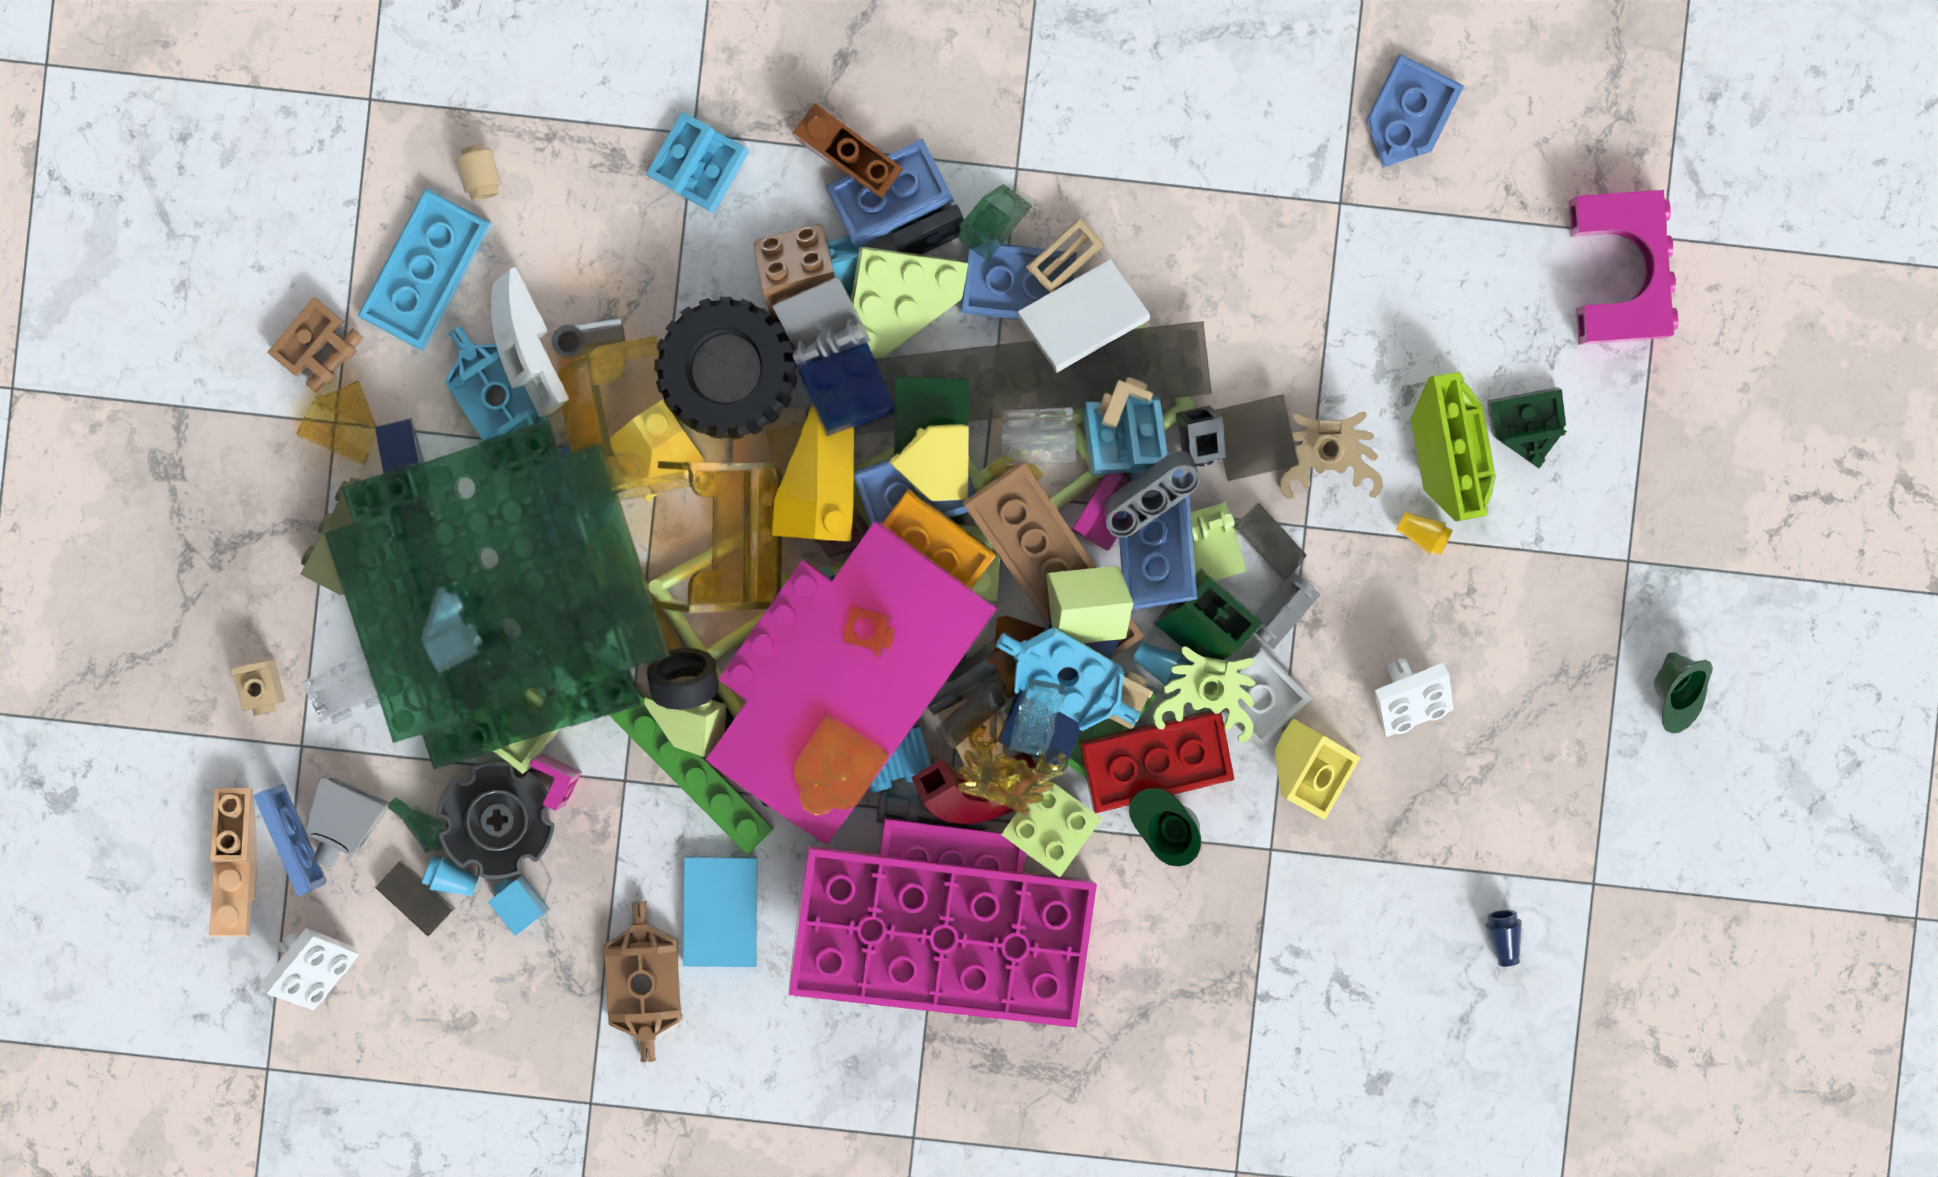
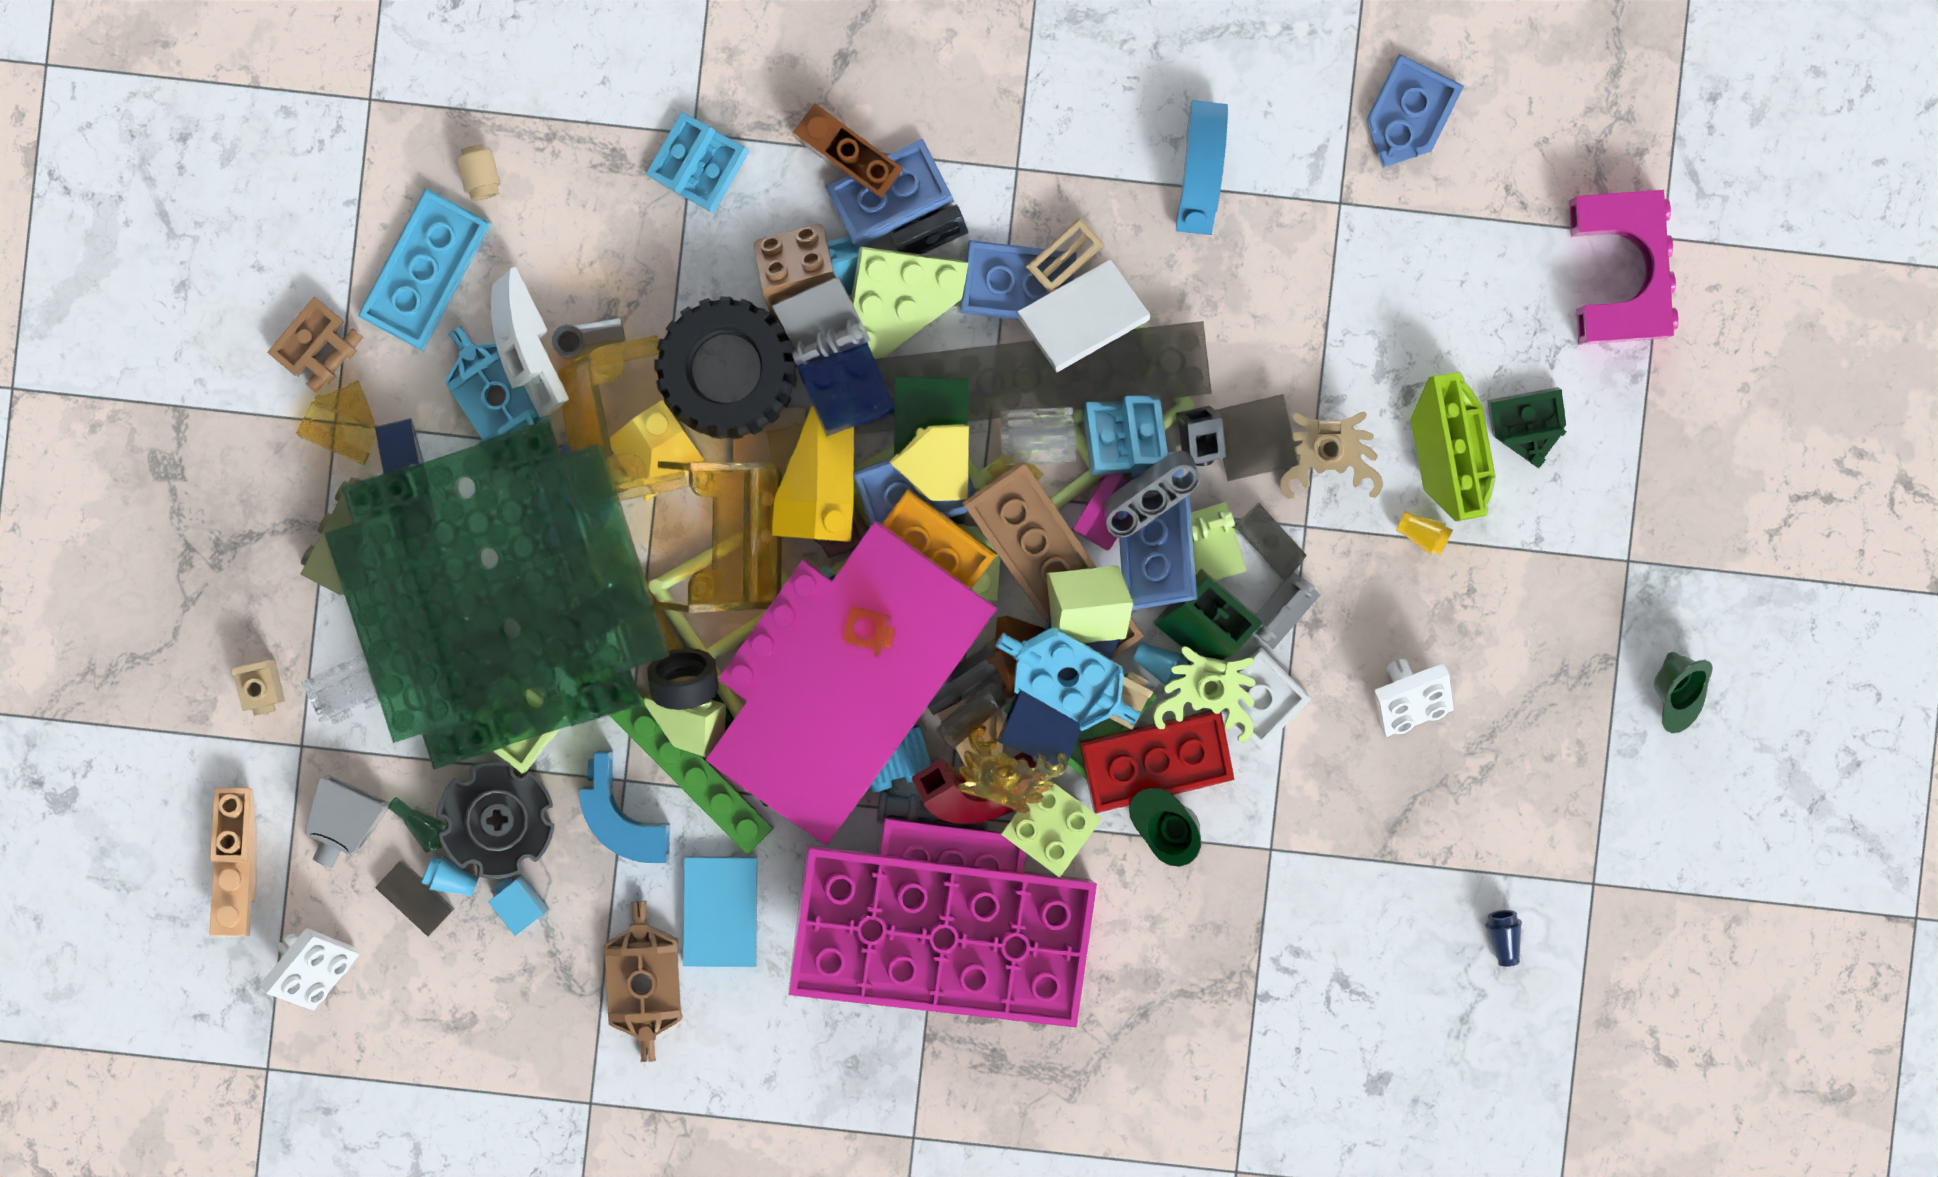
(290, 839): medium blue tile -> none
(445, 634): clear light blue slope -> none
(564, 781): dark pink panel -> none
(611, 826): none -> dark azure arch
(836, 767): plate -> none
(993, 221): clear green slope -> none
(1036, 716): clear light blue slope -> none
(1113, 404): tan bracket -> none
(1202, 167): none -> dark azure arch
(1312, 768): light yellow slope -> none

